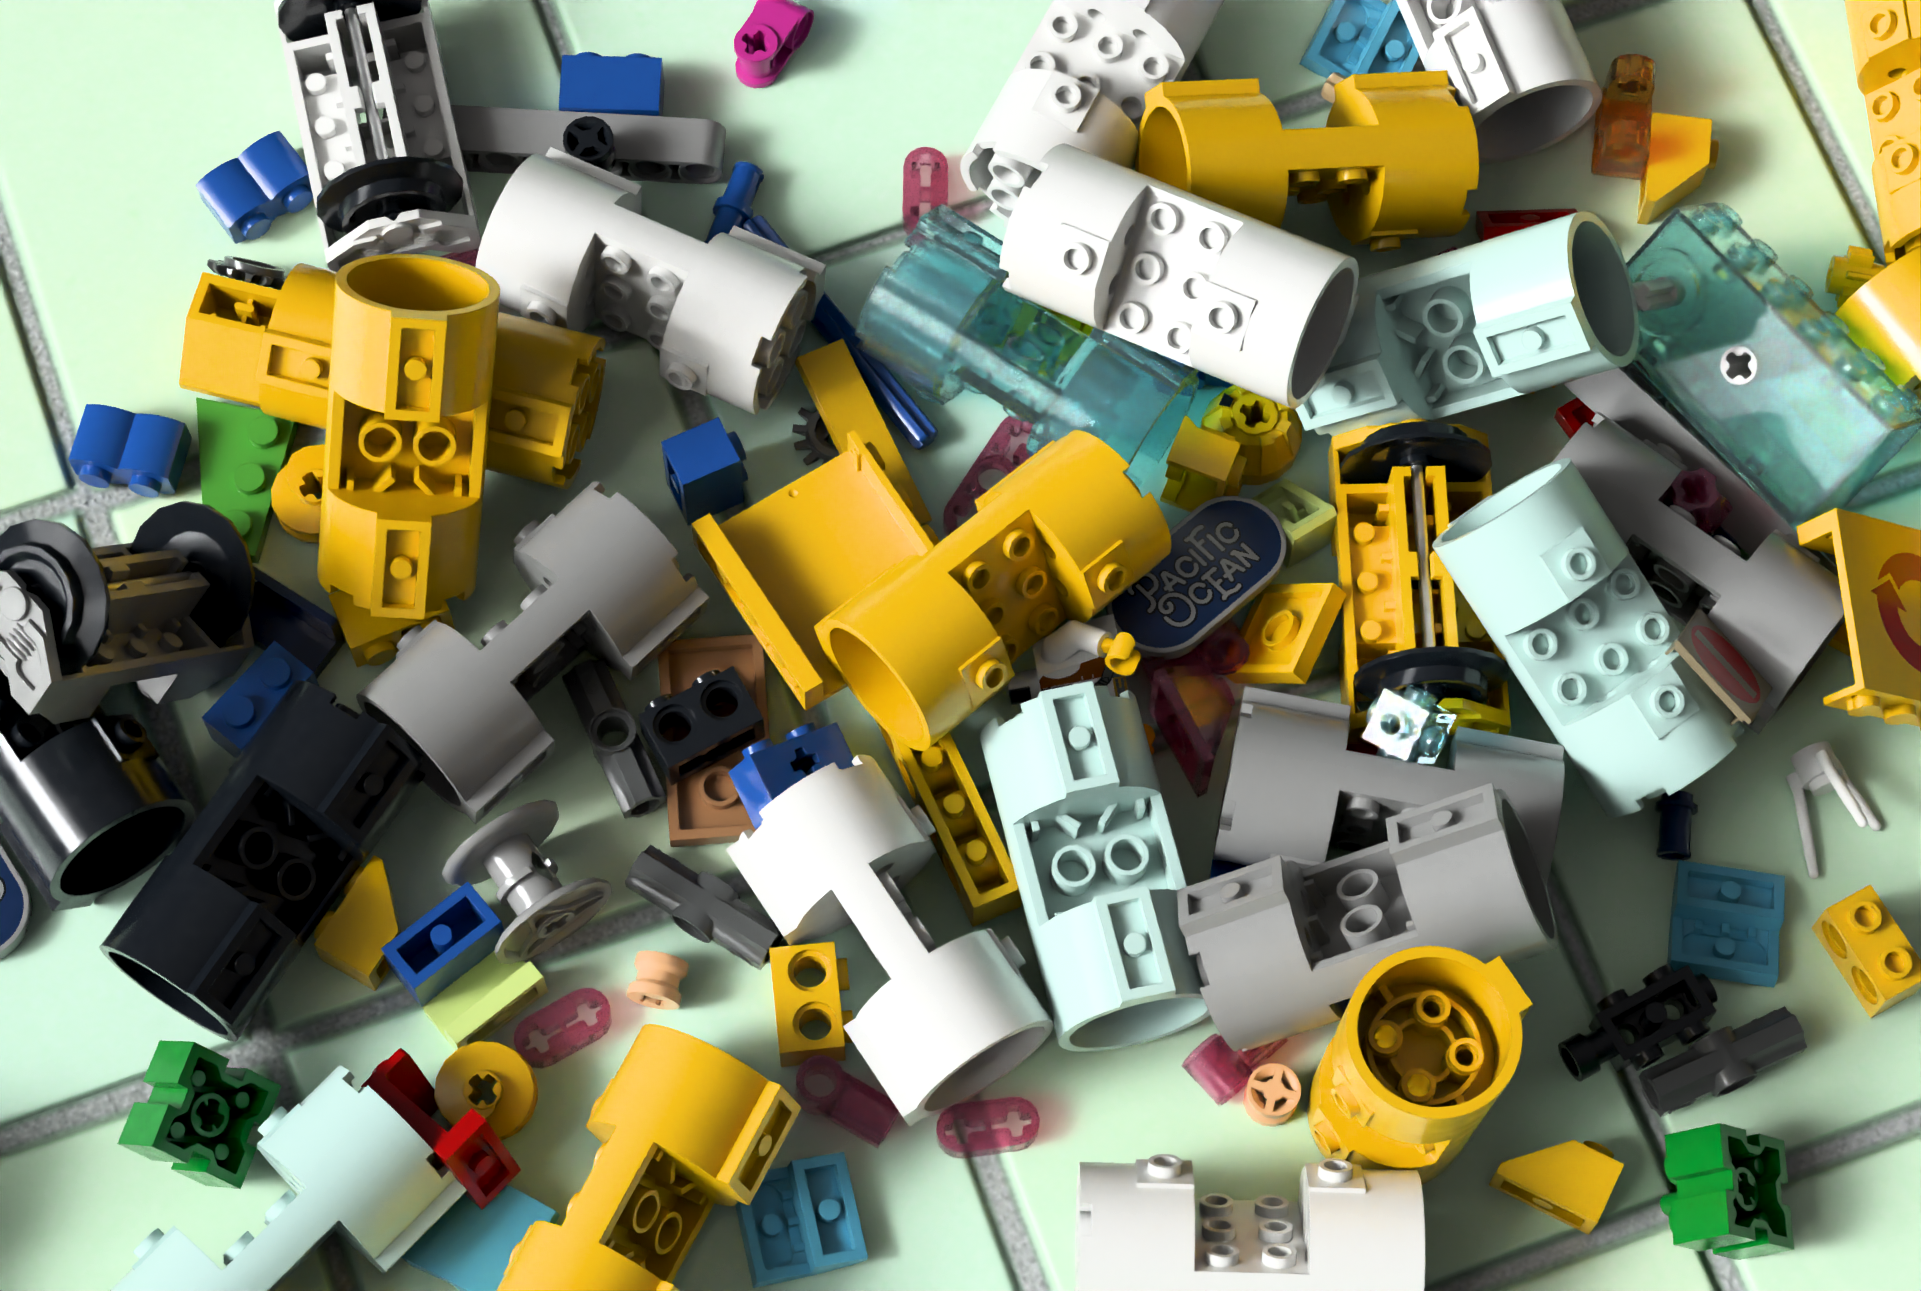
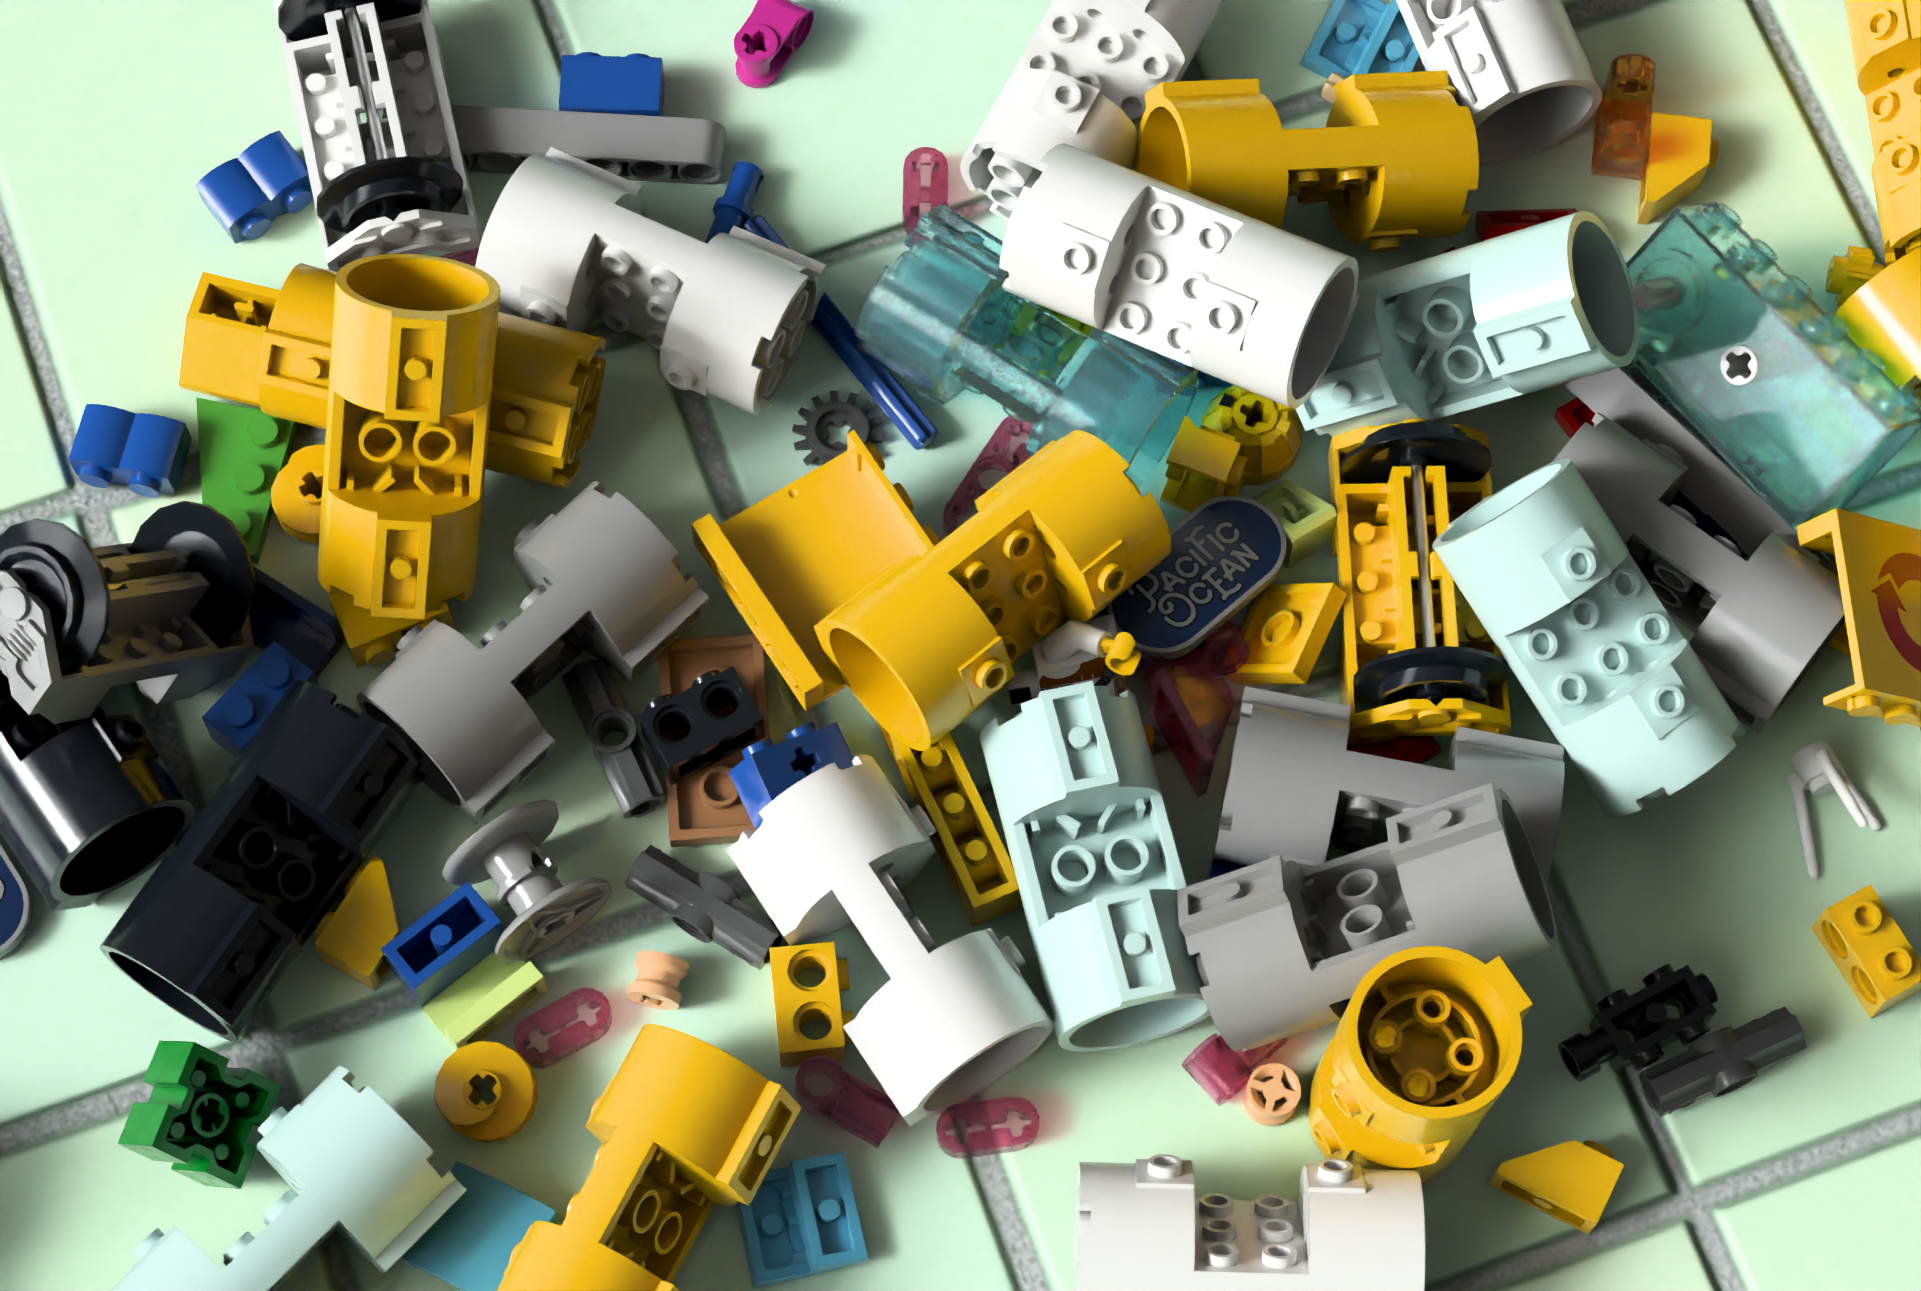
(249, 271): dark grey gear -> none
(467, 1149): red panel -> none
(587, 135): black wheel -> none
(705, 470): blue brick -> none
(848, 406): yellow tile -> none
(1408, 725): clear light blue brick -> none
(1675, 825): dark blue pin -> none
(1699, 496): clear pink piece -> none
(1722, 667): piece -> none
(1726, 923): medium azure slope -> none
(1727, 1192): green brick -> none

